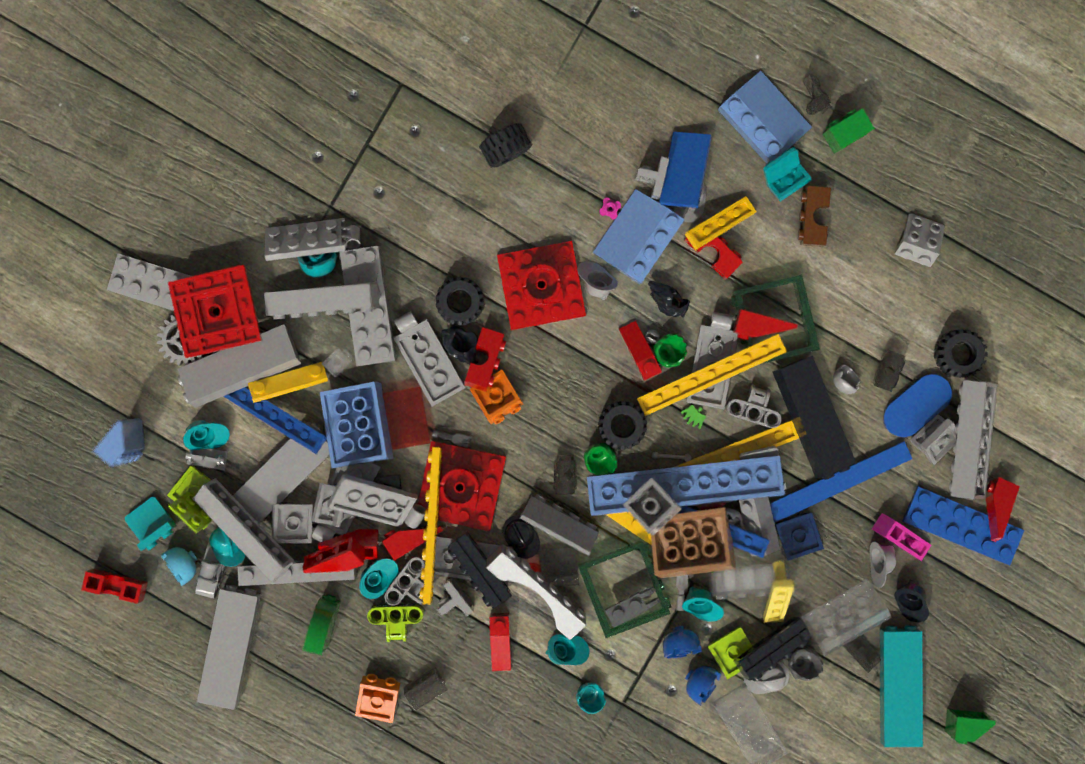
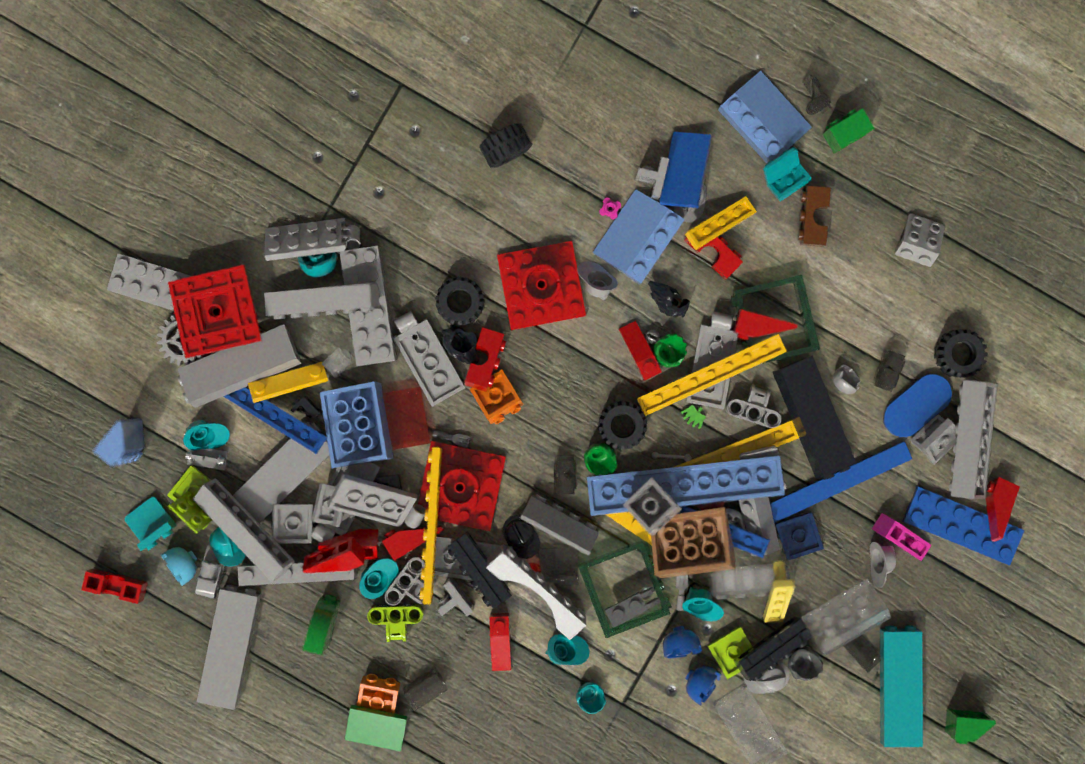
(310, 408): none -> black bracket
(376, 728): none -> tile
(912, 602): black piece -> none

